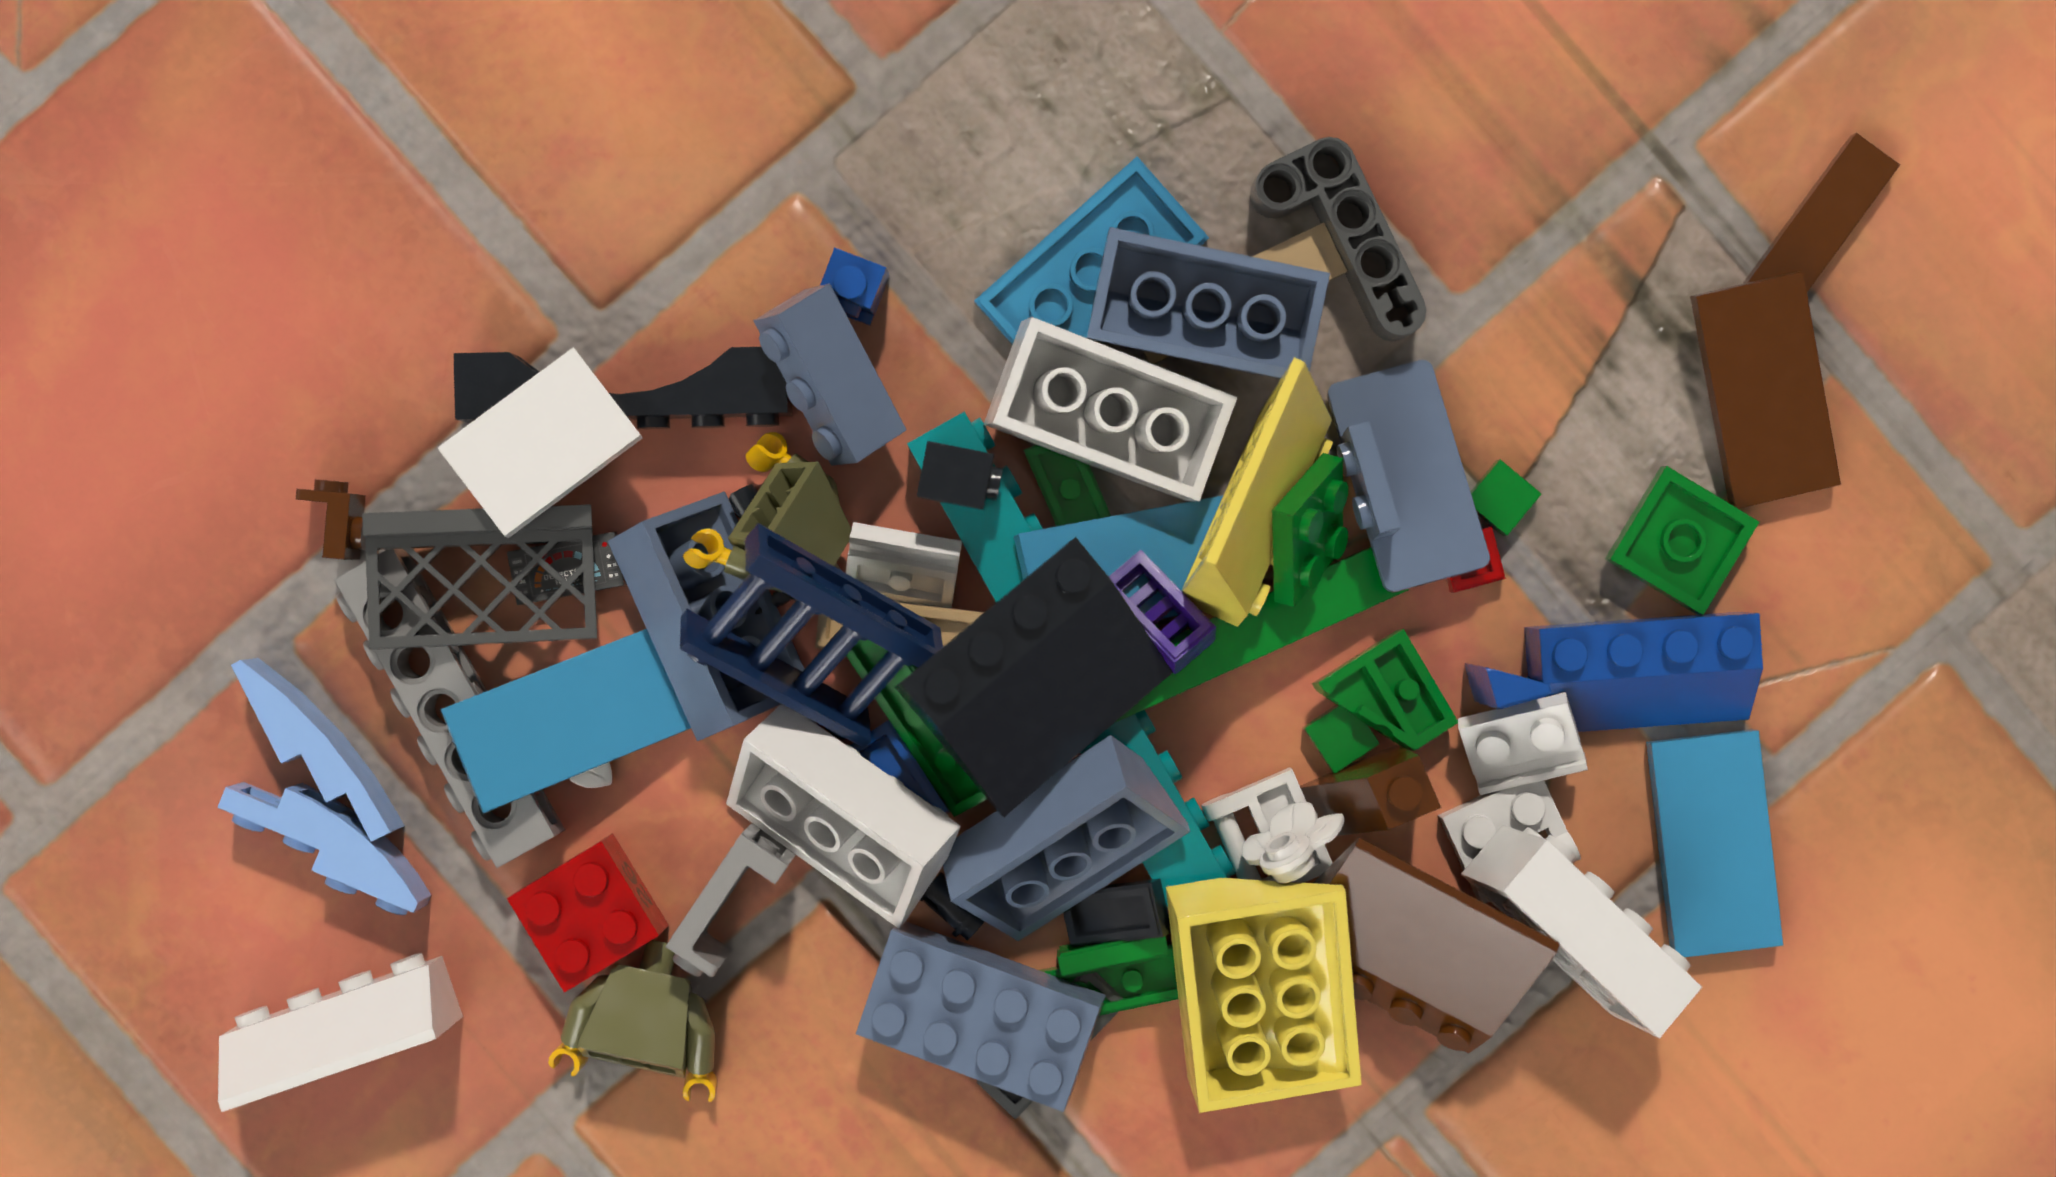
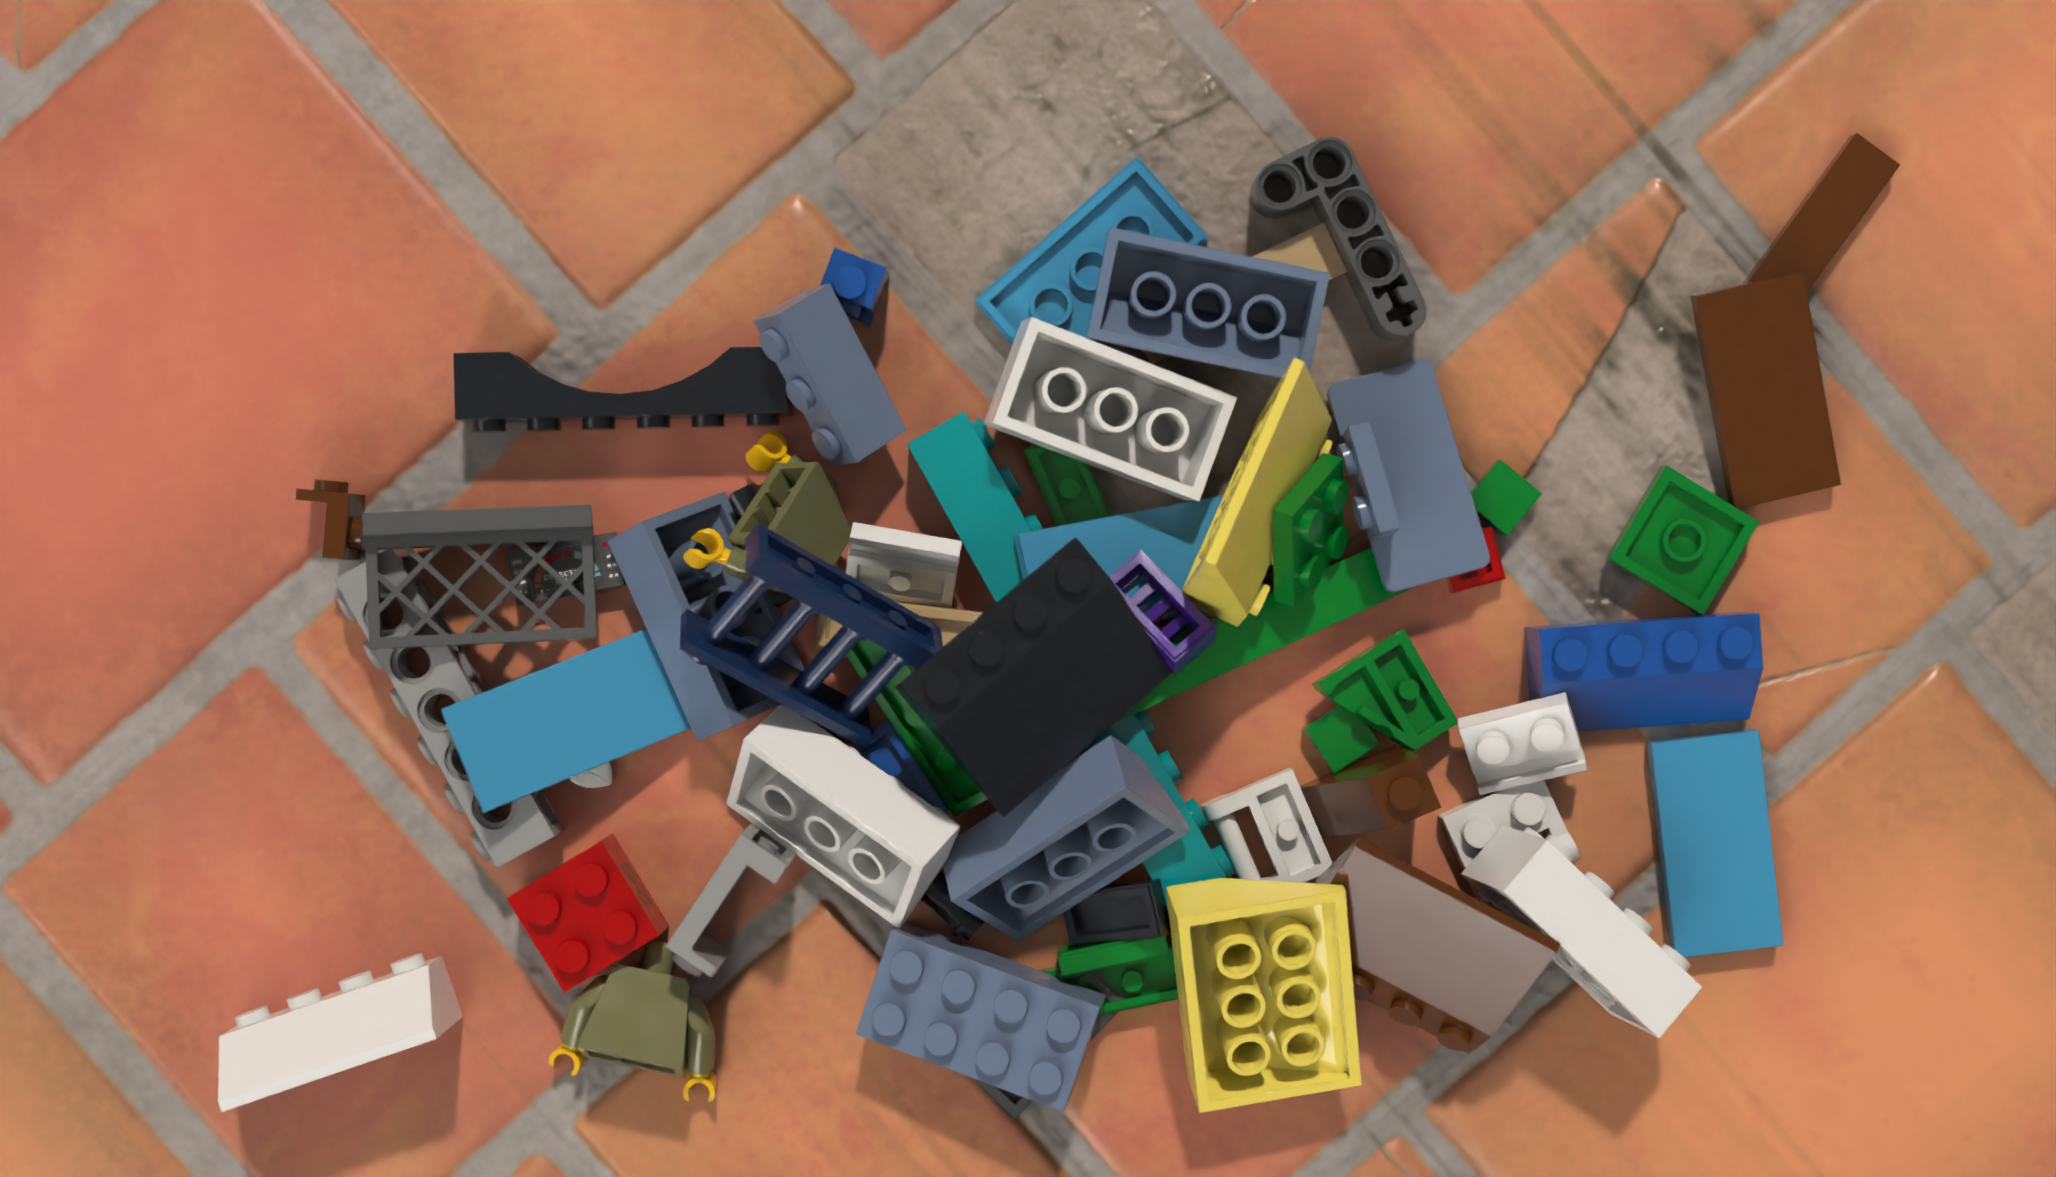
(302, 730): light blue slope -> none
(335, 830): light blue slope -> none
(540, 443): white tile -> none
(958, 476): black brick -> none
(1292, 838): white plate -> none
(1501, 688): blue slope -> none

